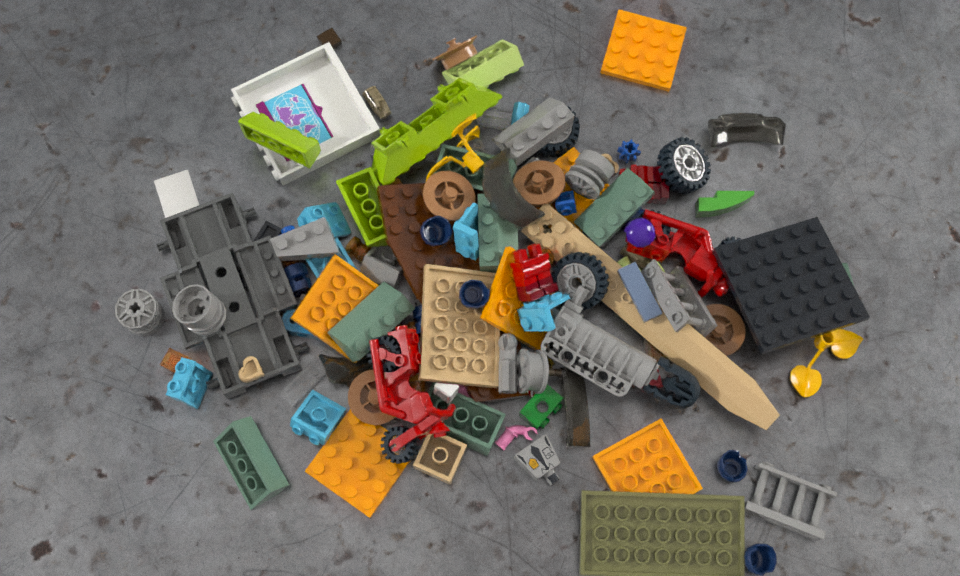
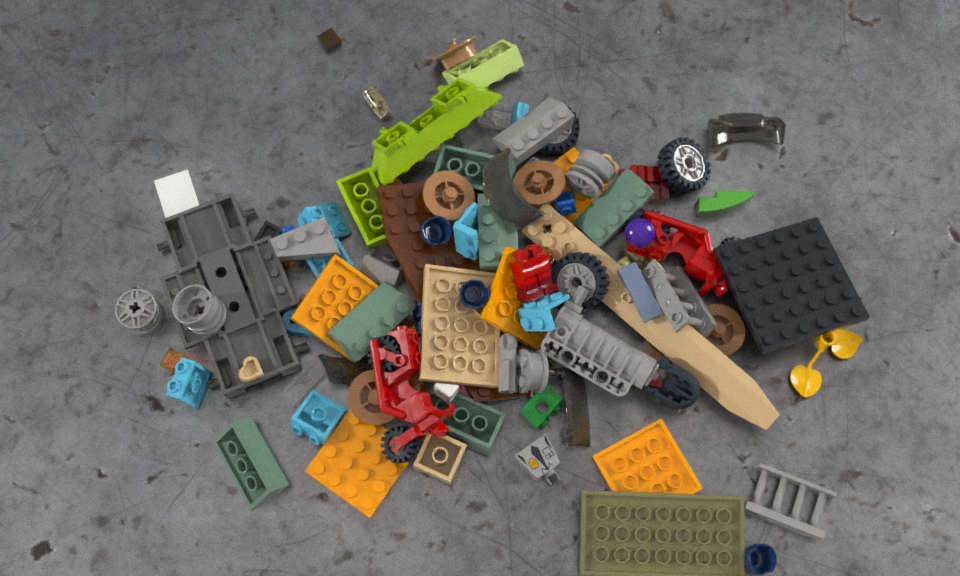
(280, 138): lime slope -> none
(297, 278): dark blue wheel -> none
(314, 98): white panel -> none
(357, 248): clear orange wheel -> none
(470, 159): yellow plant -> none
(512, 432): bright pink piece -> none
(632, 147): blue gear -> none
(643, 50): light orange plate -> none
(732, 466): dark blue hair -> none

